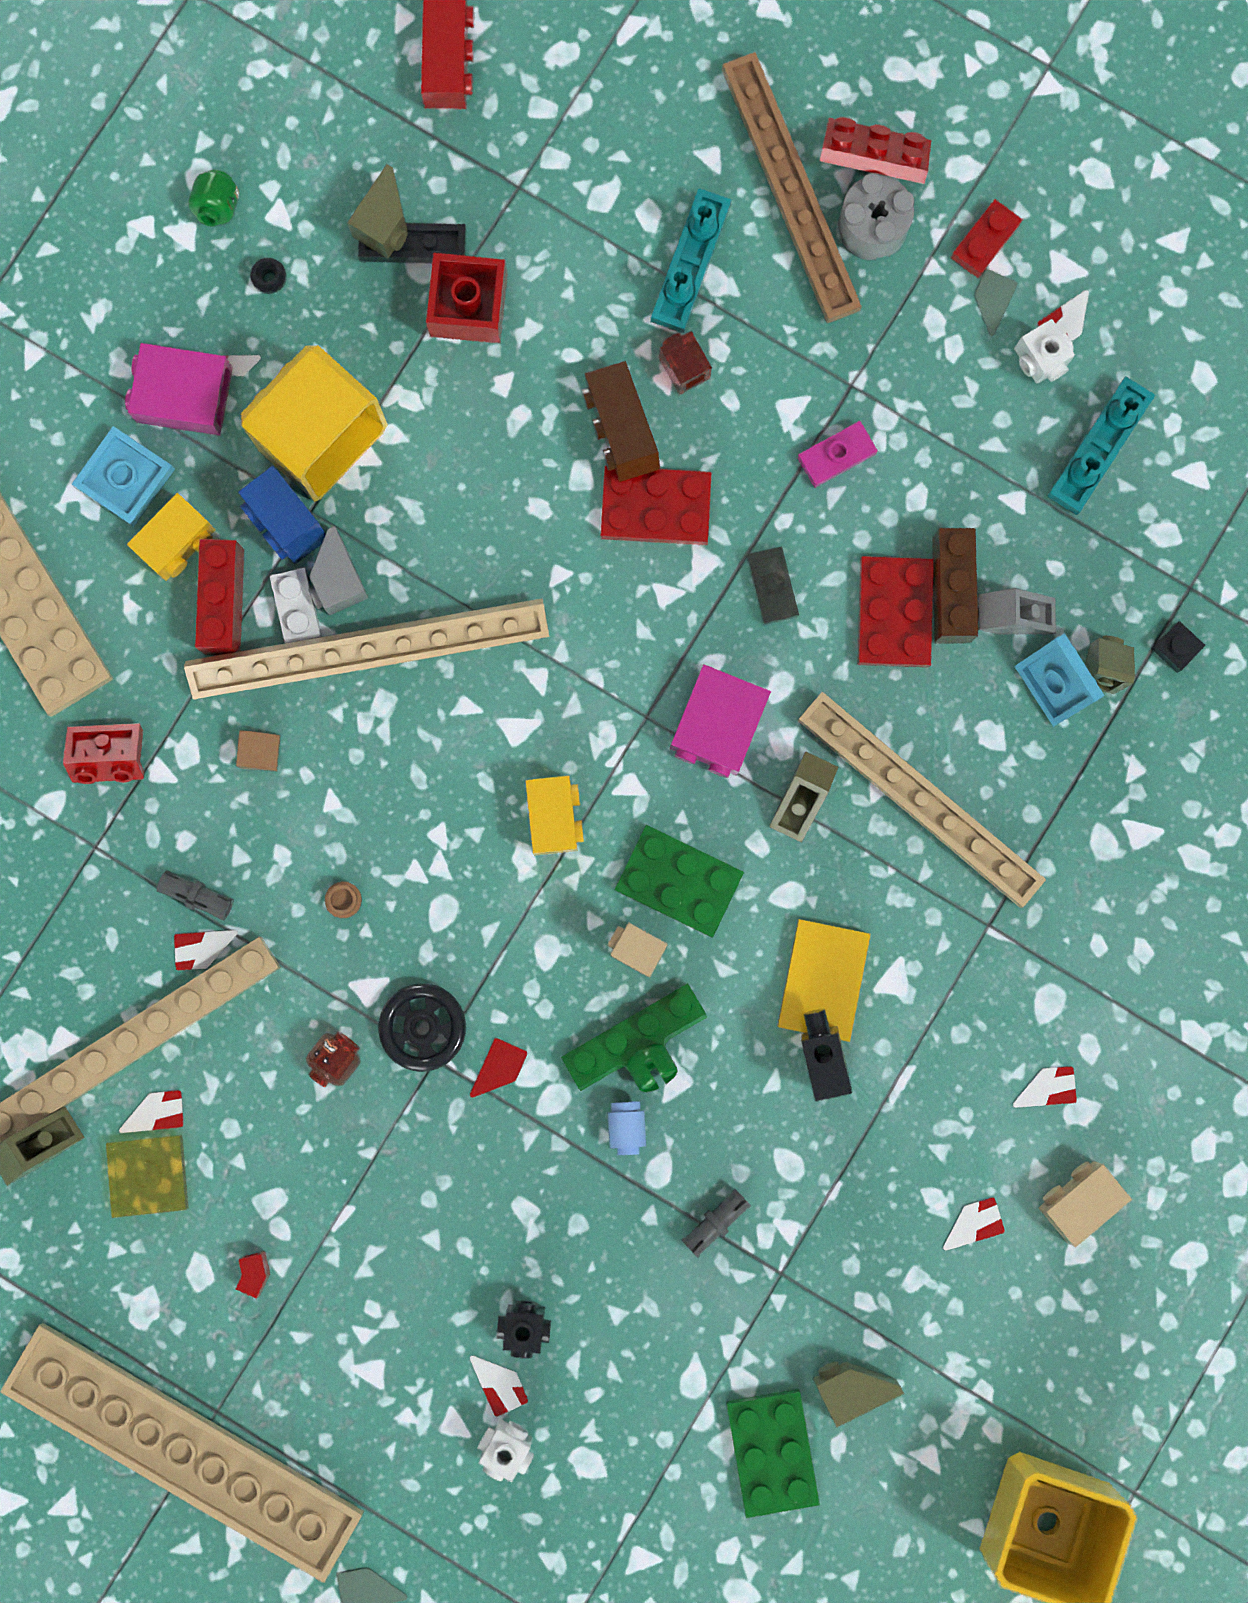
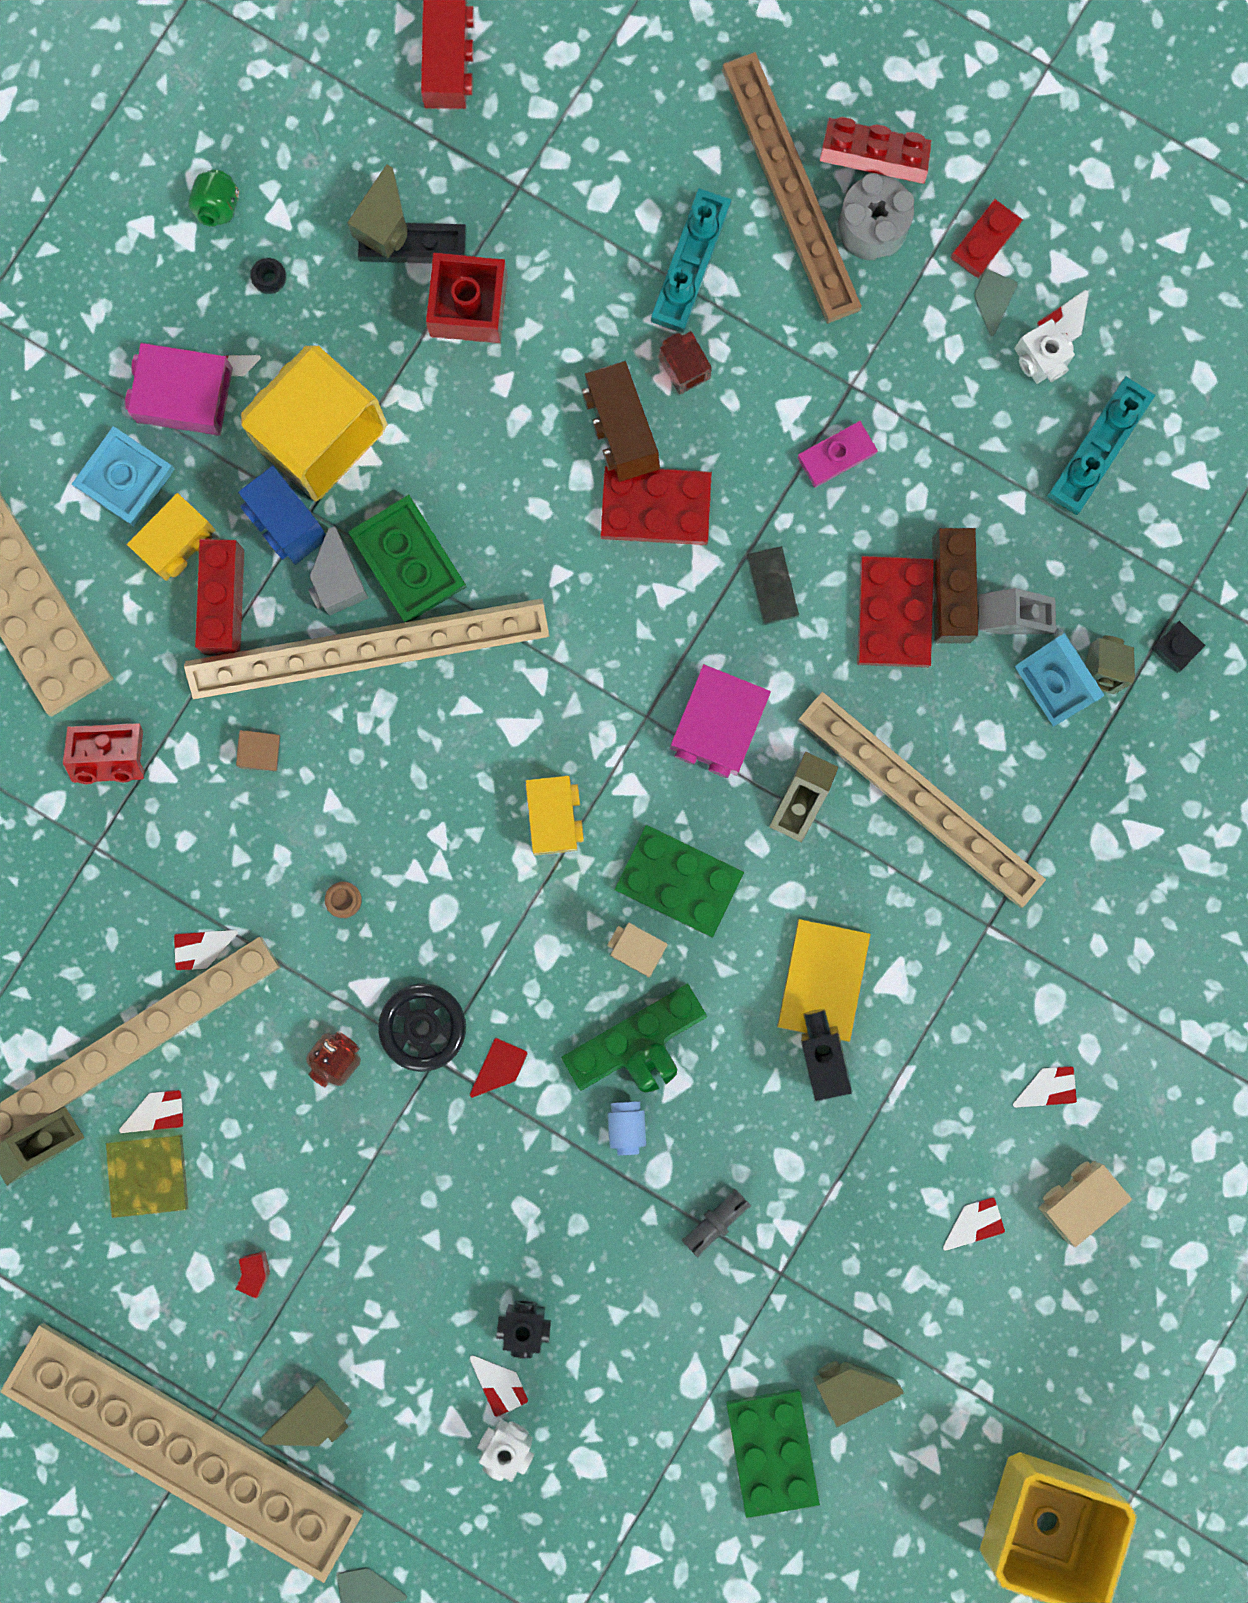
(195, 895): dark grey pin -> none
(295, 606): white plate -> none
(310, 1420): none -> olive slope
(407, 559): none -> green plate

